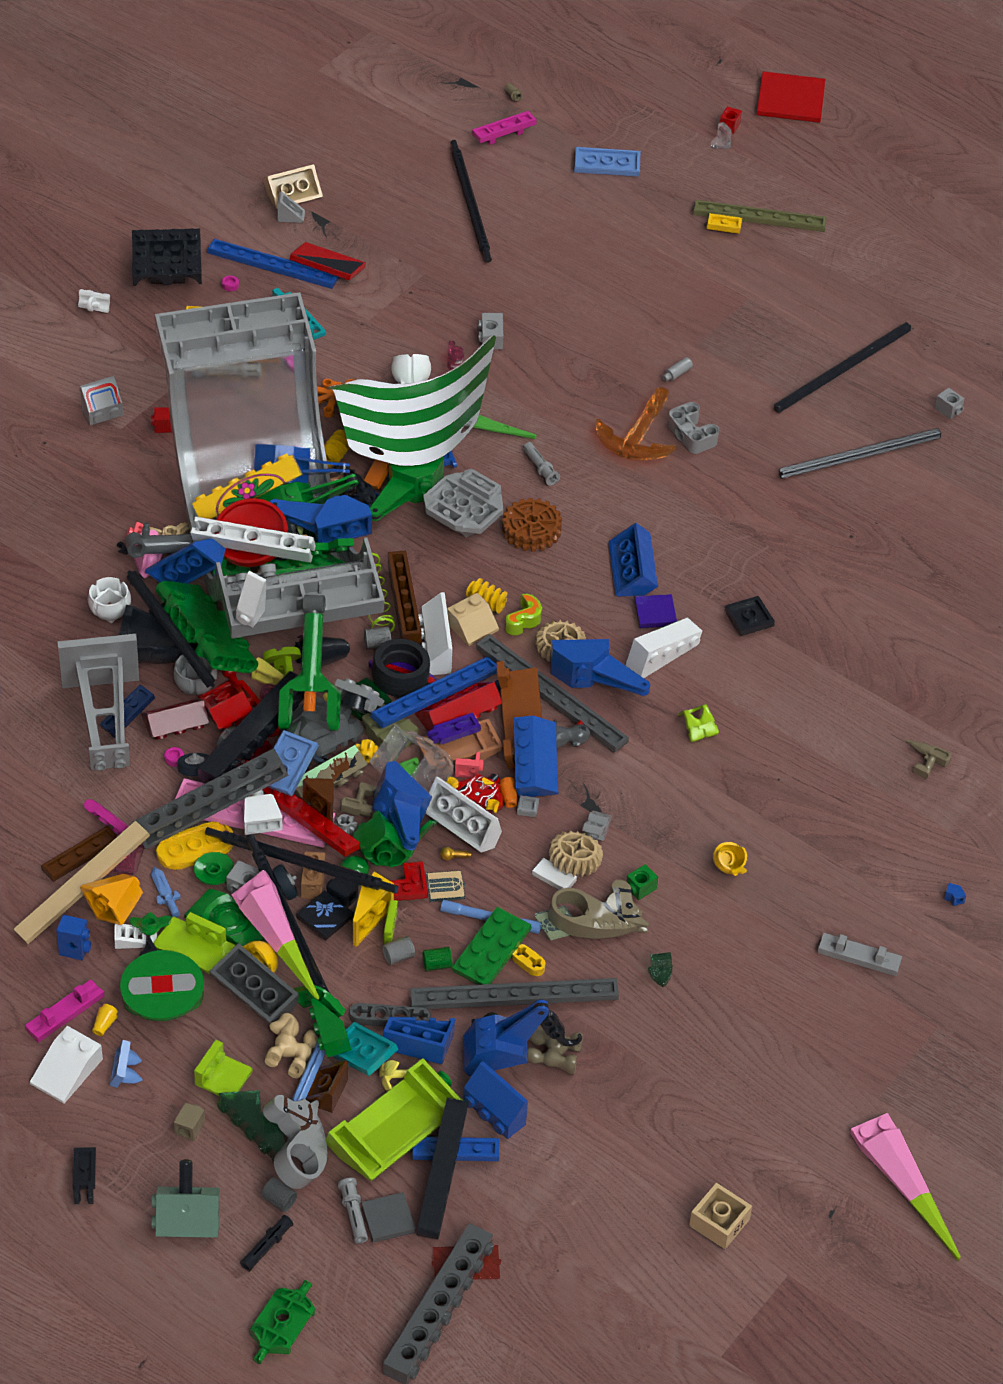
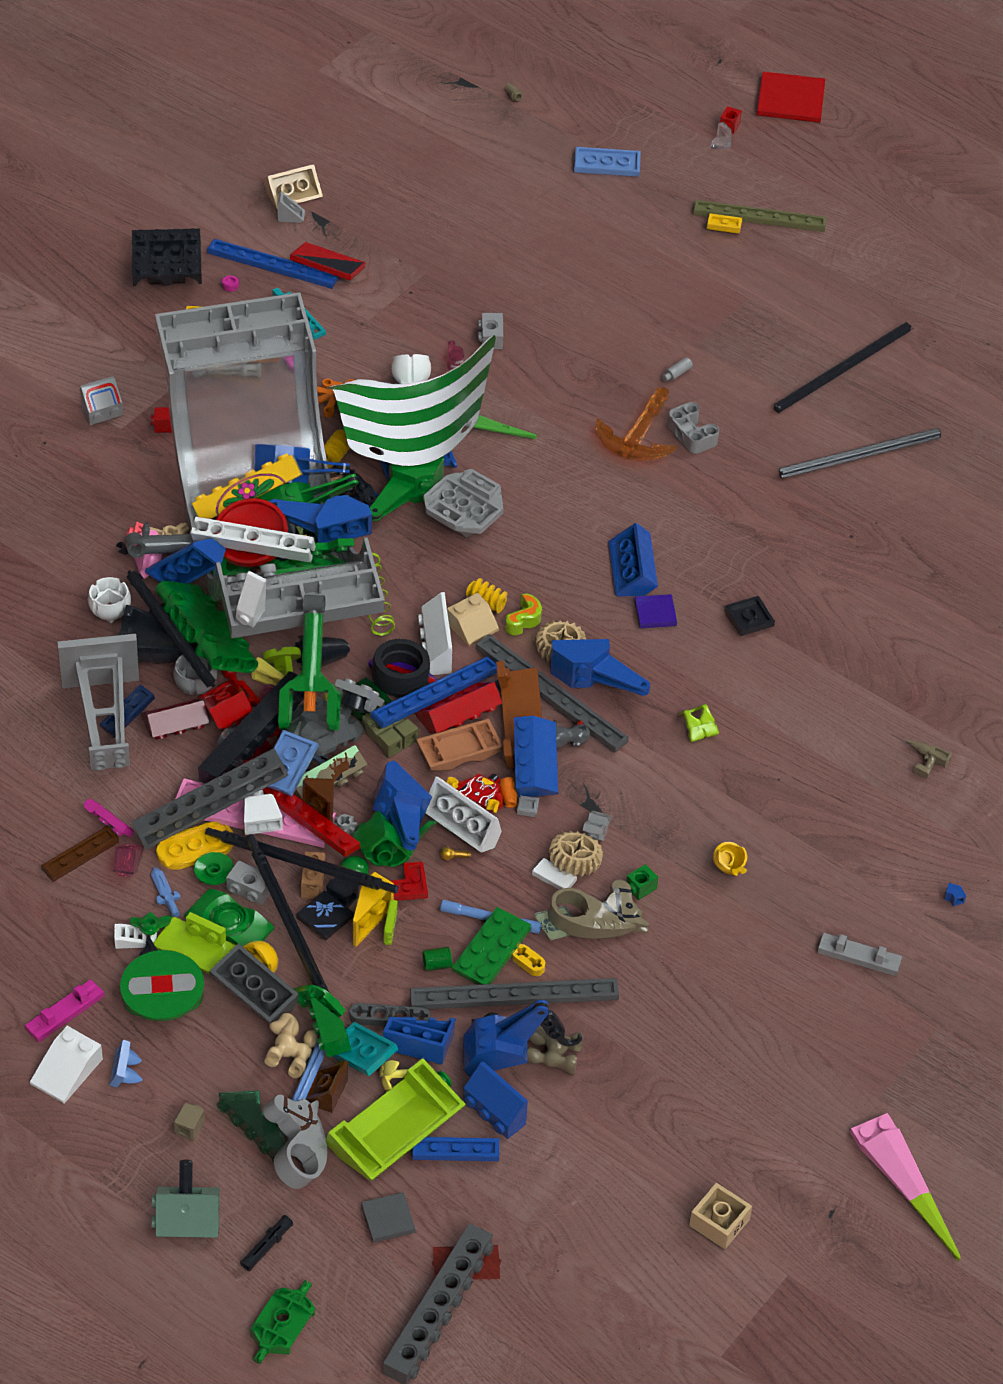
(71, 891): tan tile -> none
(73, 937): blue brick -> none
(84, 1173): black hinge -> none
(94, 301): white hips -> none
(105, 1017): yellow cone -> none
(113, 897): light orange slope -> none
(172, 755): dark pink tile -> none
(189, 763): black wheel -> none
(219, 1072): lime bracket -> none
(263, 908): bright pink plate -> none
(279, 1194): dark grey piece -> none
(285, 881): black wheel -> none
(351, 1201): light grey pin -> none
(358, 806): dark tan piece -> none
(367, 749): yellow gear -> none
(375, 637): light grey piece -> none
(377, 473): orange tile -> none
(398, 950): light grey piece -> none
(404, 596): reddish brown brick -> none
(410, 765): bright green tile -> none
(434, 764): clear slope -> none
(442, 1168): black beam -> none
(445, 885): piece -> none
(454, 729): dark purple hinge -> none
(467, 767): coral bracket -> none
(471, 201): black axle -> none
(503, 127): dark pink hinge -> none
(532, 524): dark orange piece -> none
(544, 468): light grey pin -> none
(661, 968): clear green tile -> none
(662, 646): white wedge -> none
(949, 403): light grey brick -> none

